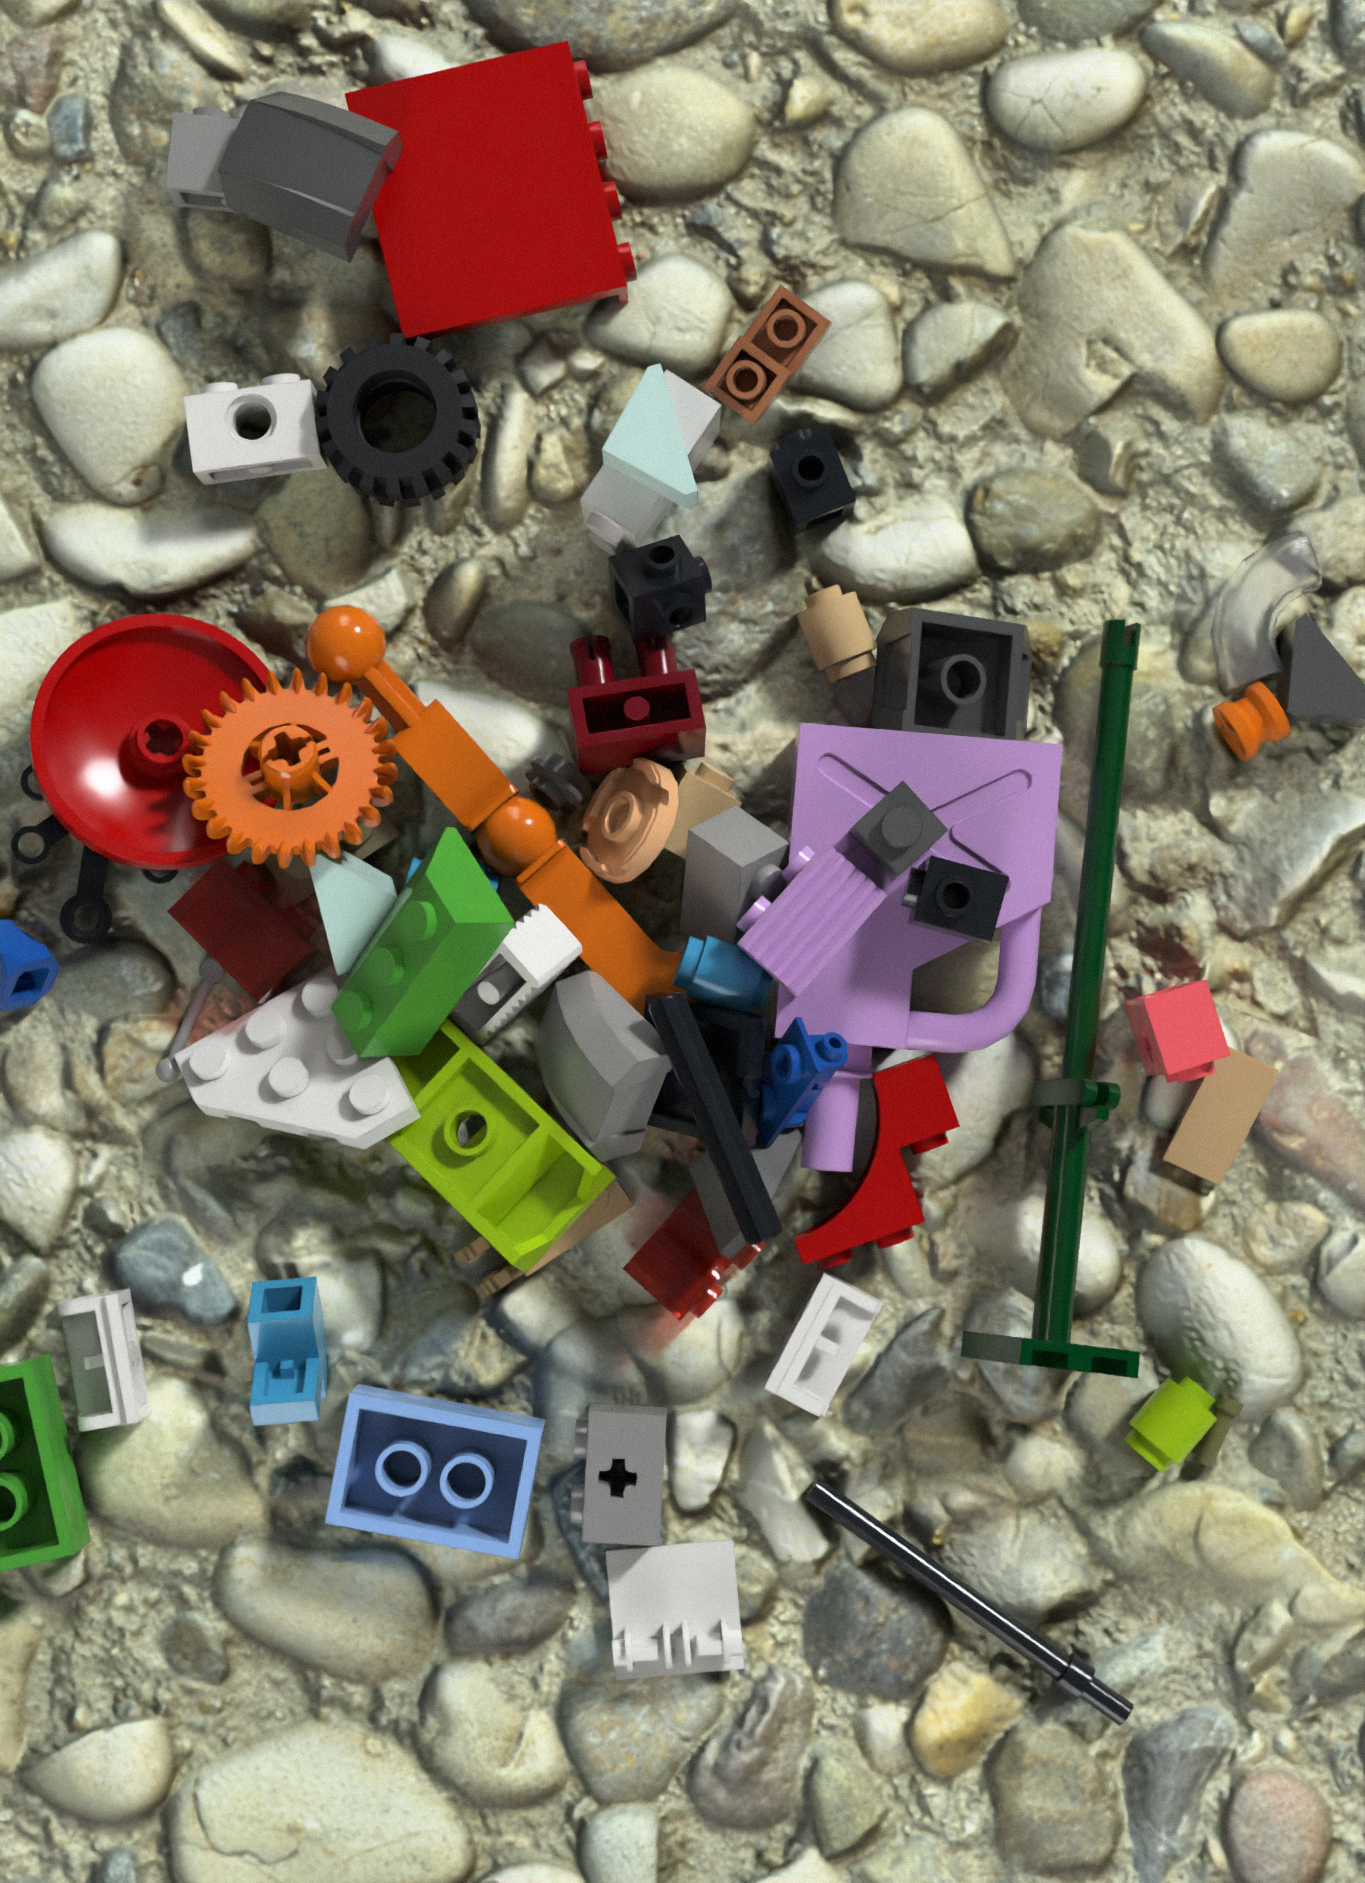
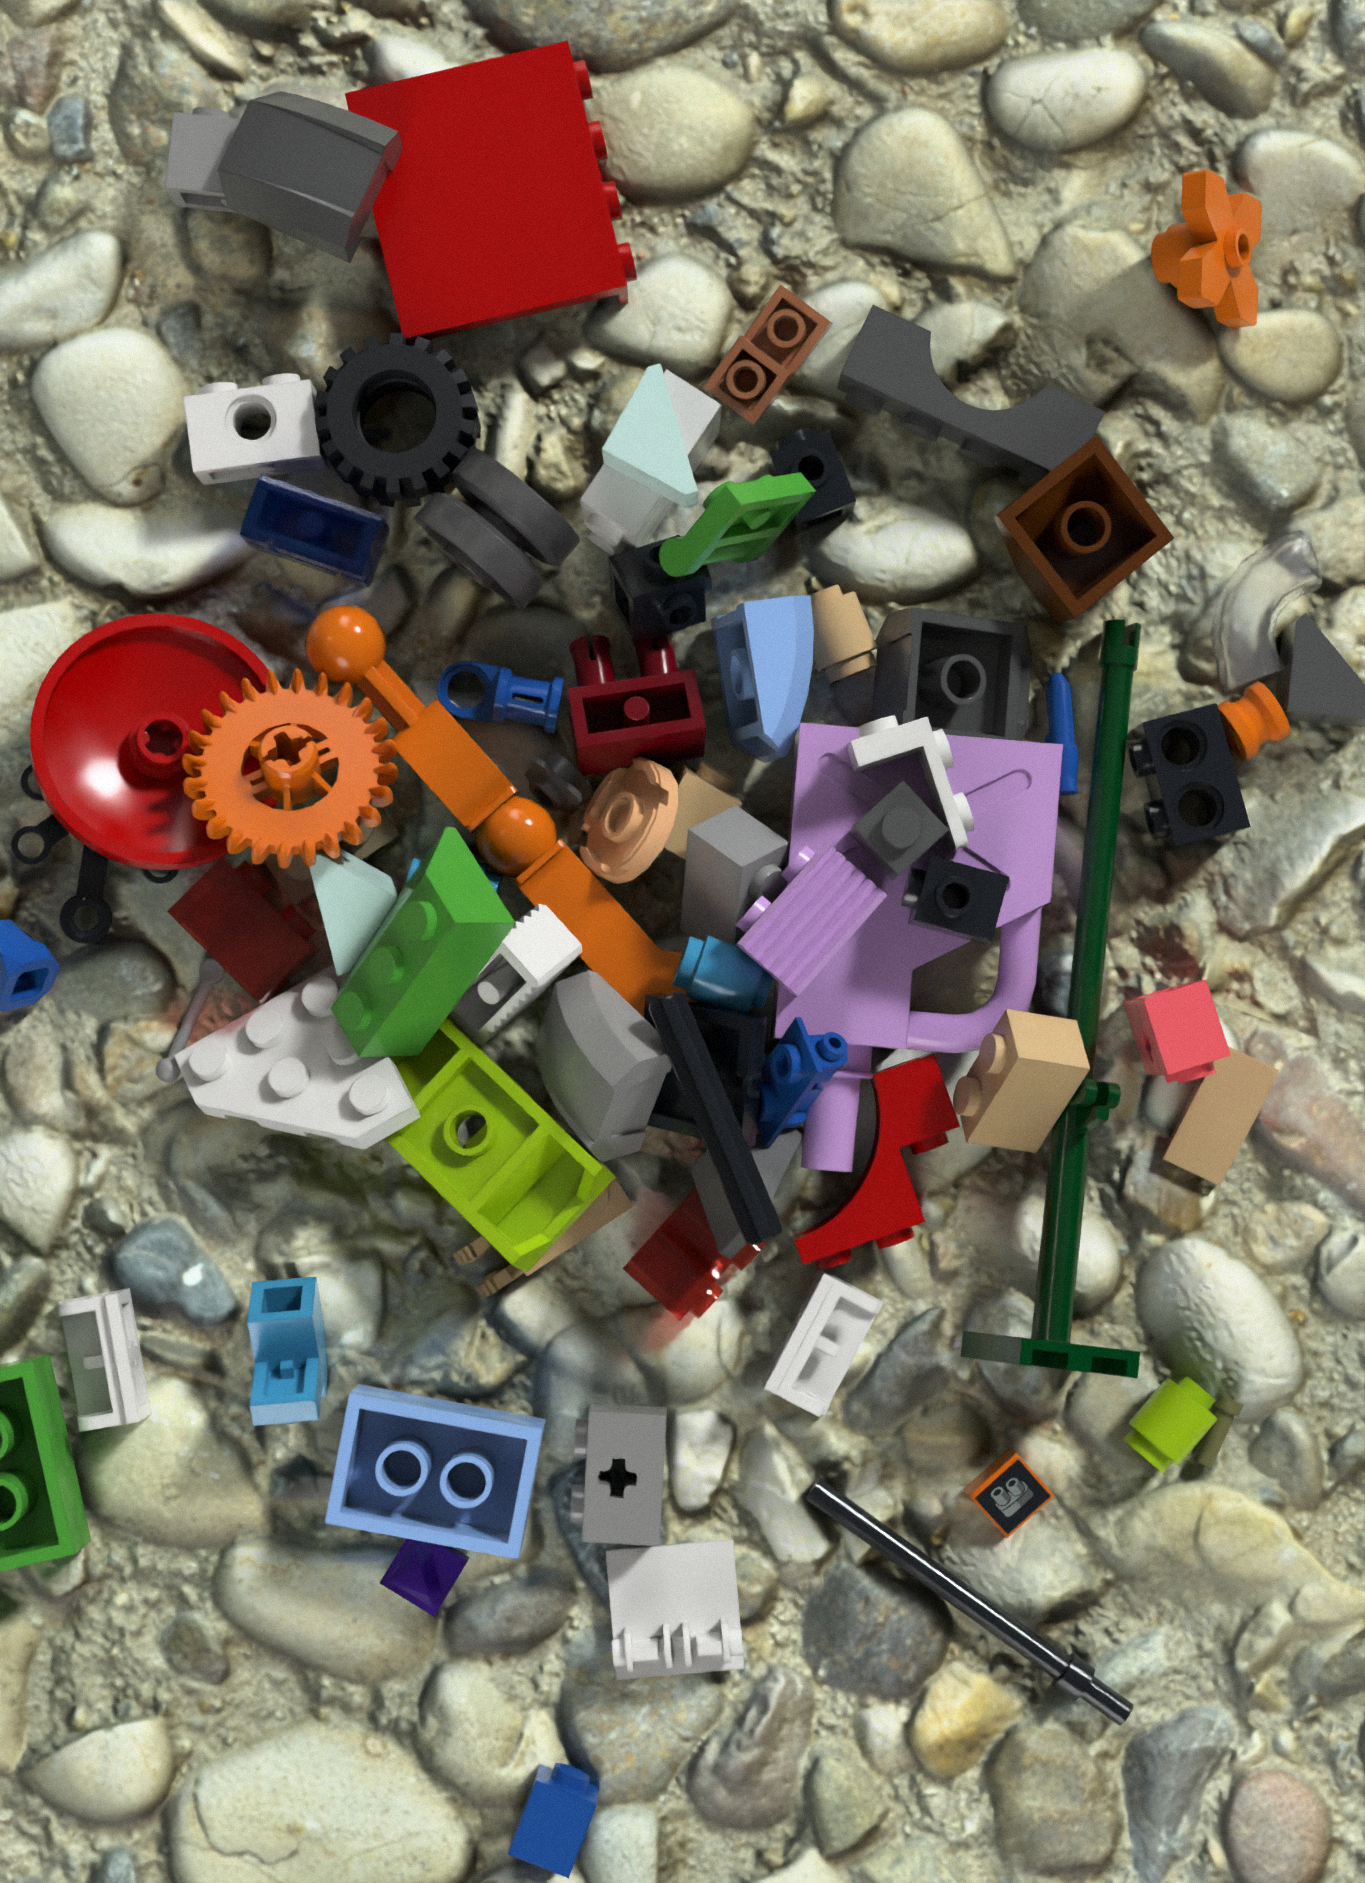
(314, 530): none -> clear blue brick
(424, 1573): none -> dark purple tile
(499, 696): none -> blue connector
(504, 521): none -> flat silver wheel
(554, 1818): none -> blue brick
(737, 523): none -> bright green plate
(765, 672): none -> light blue slope
(886, 741): none -> white bracket
(895, 373): none -> dark grey arch
(1008, 1492): none -> slope
(1021, 1081): none -> tan brick
(1062, 730): none -> blue piece
(1080, 531): none -> reddish brown slope
(1206, 774): none -> black brick
(1212, 250): none -> orange plant

